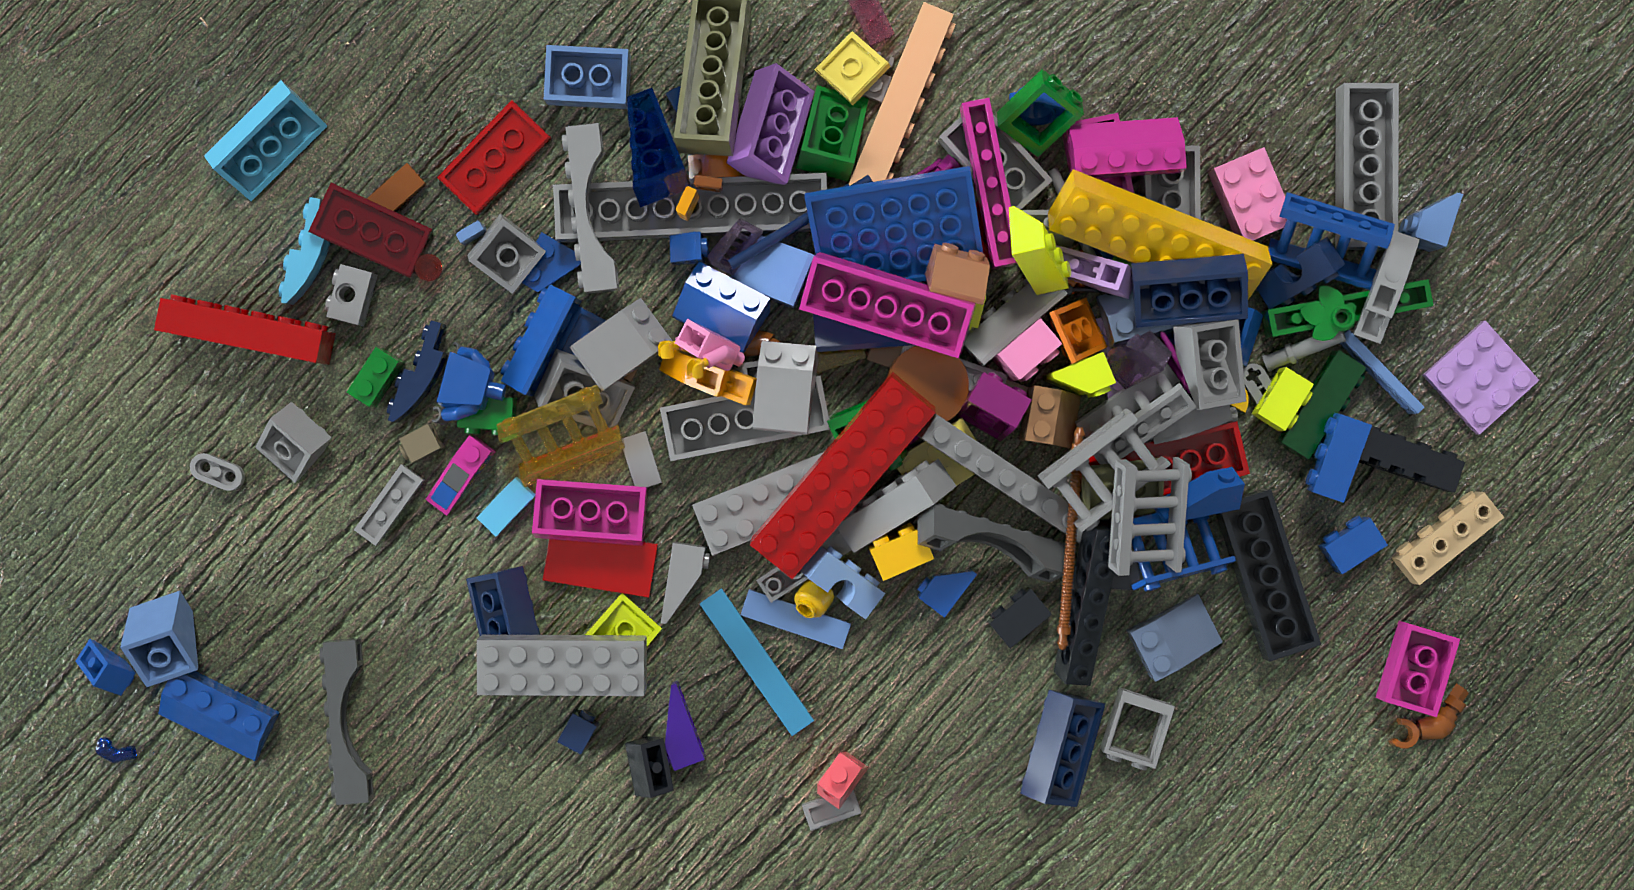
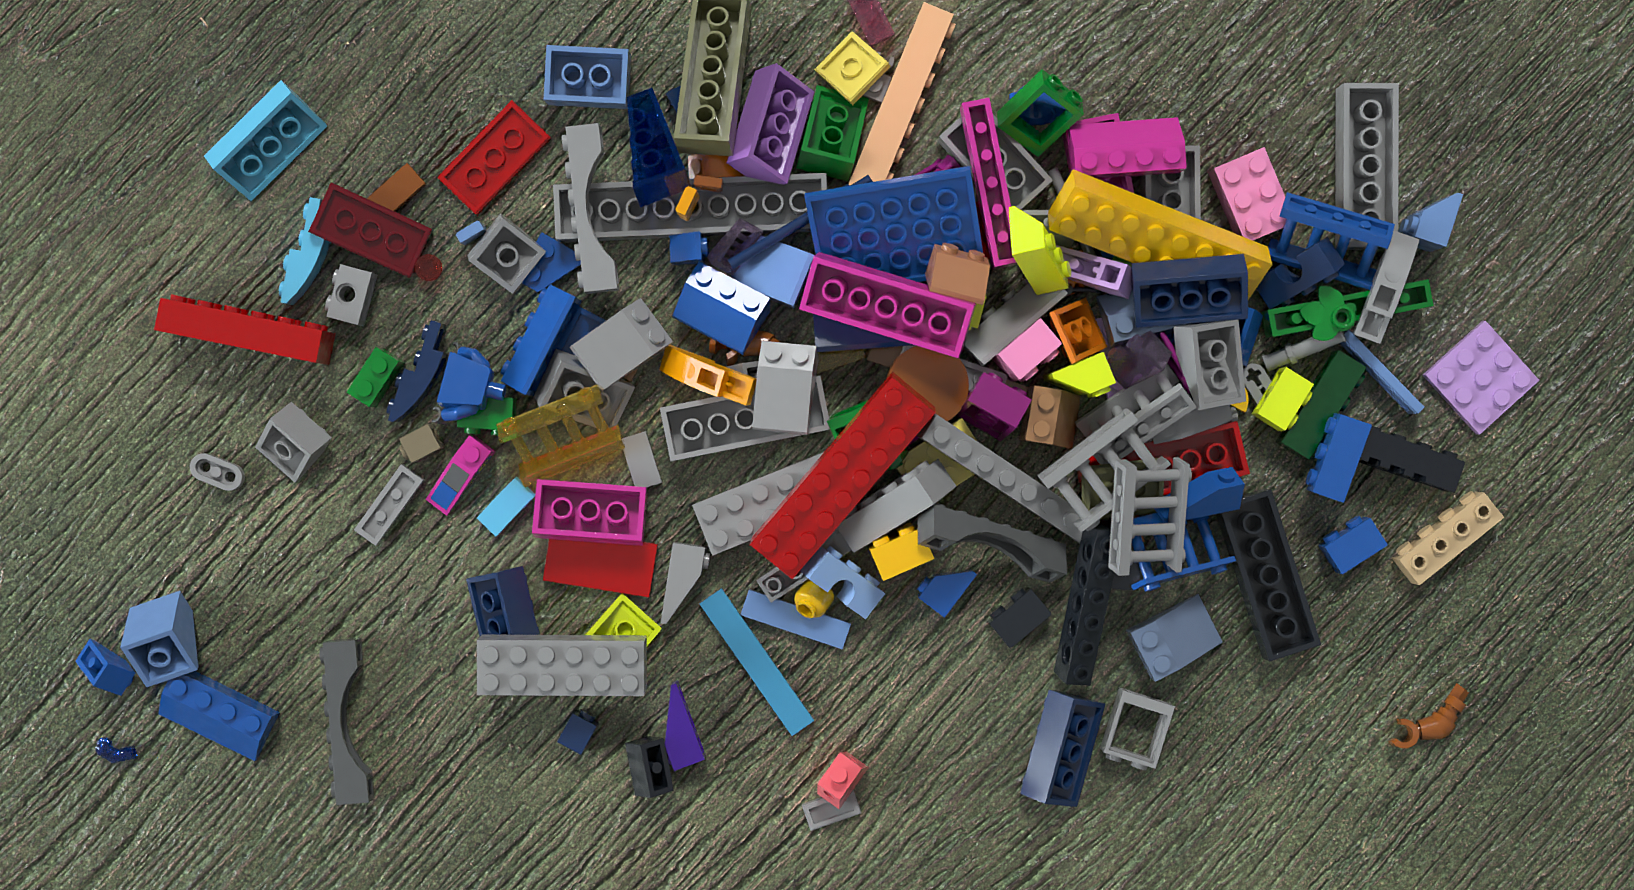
(704, 344): bright pink torso -> none
(1064, 628): dark orange hose -> none
(1417, 668): dark pink brick -> none

